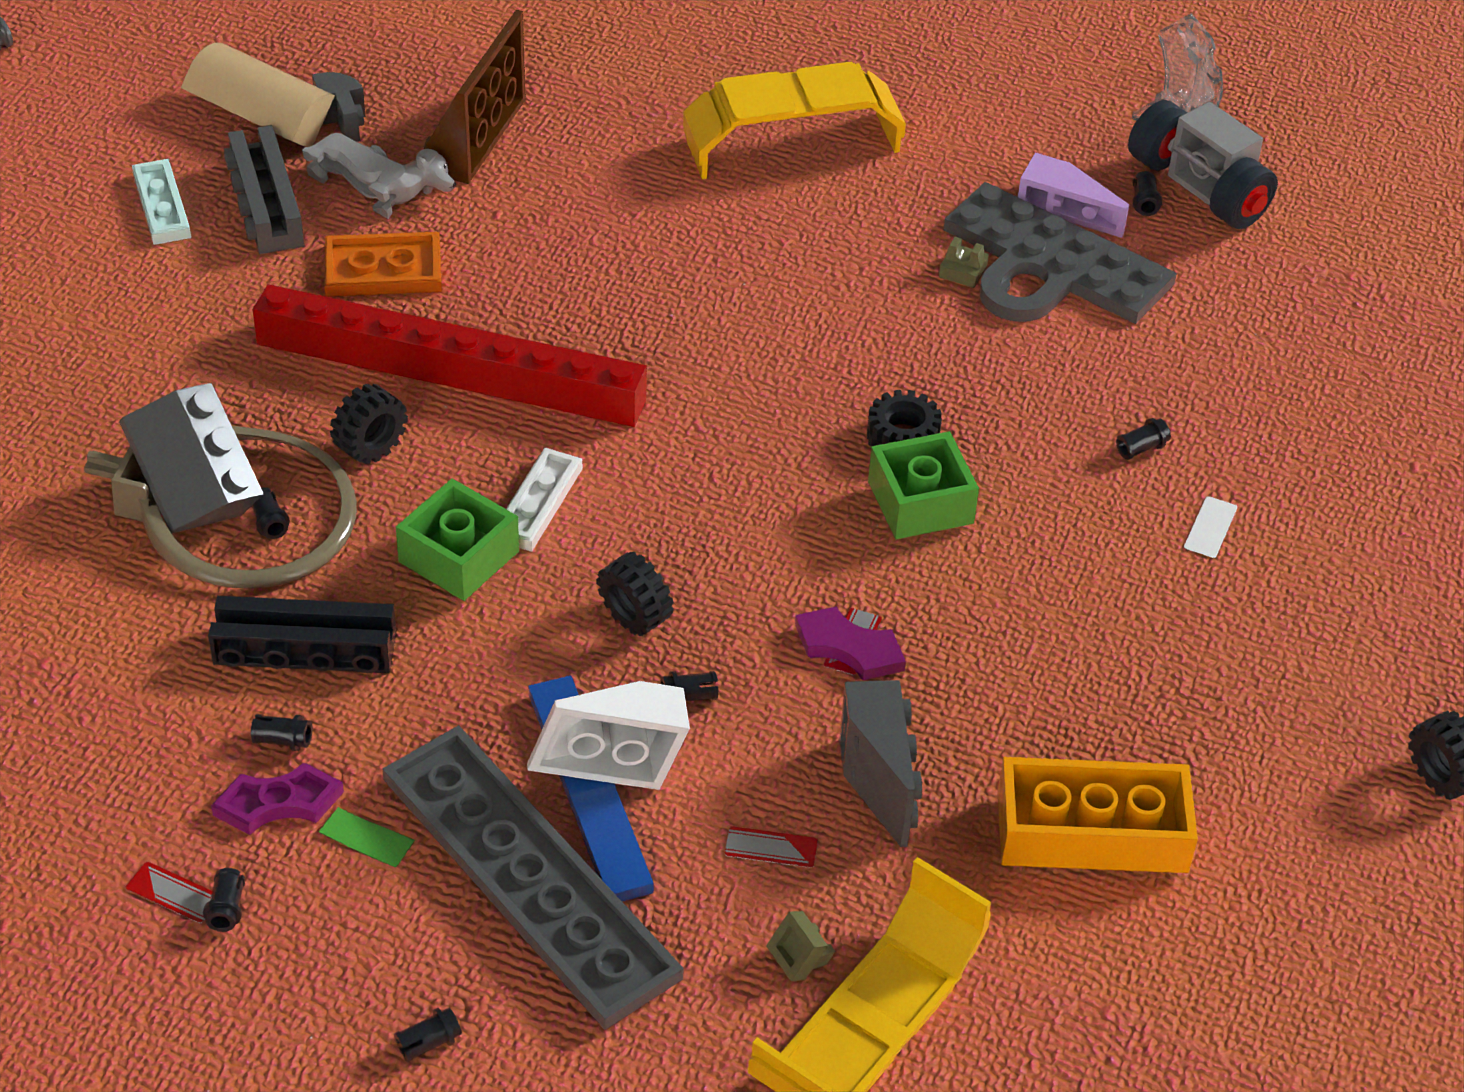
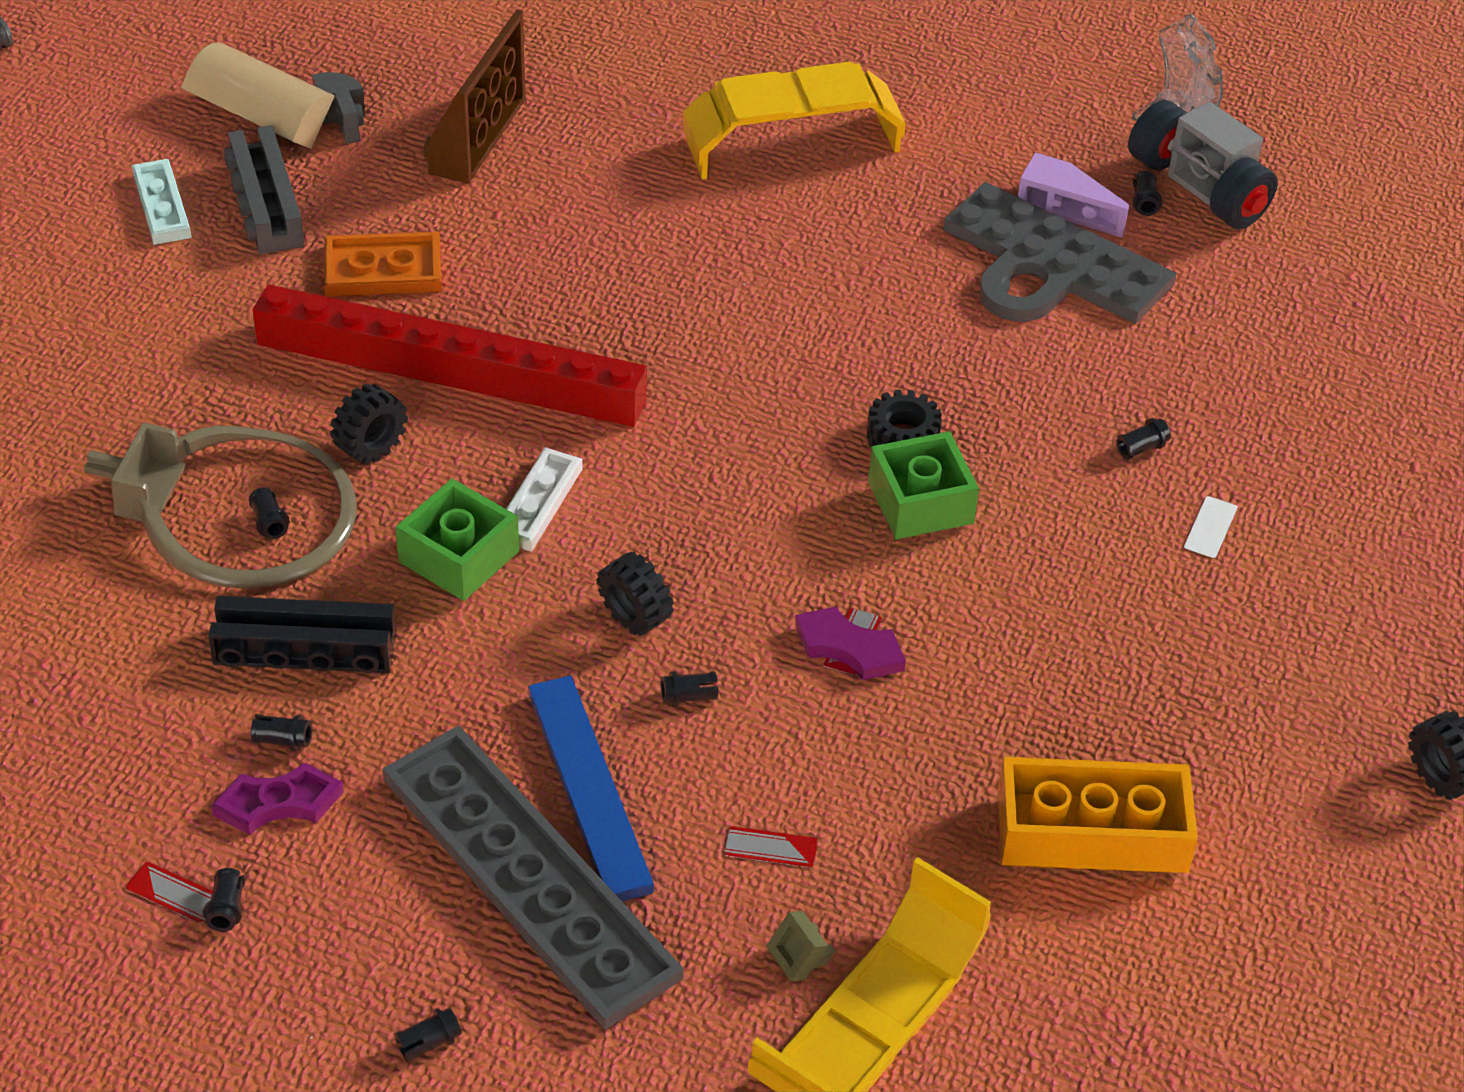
(191, 458): dark grey slope -> none
(367, 837): bright green sticker -> none
(375, 174): light grey animal -> none
(614, 735): white slope -> none
(880, 753): dark grey slope -> none
(963, 263): olive tile -> none

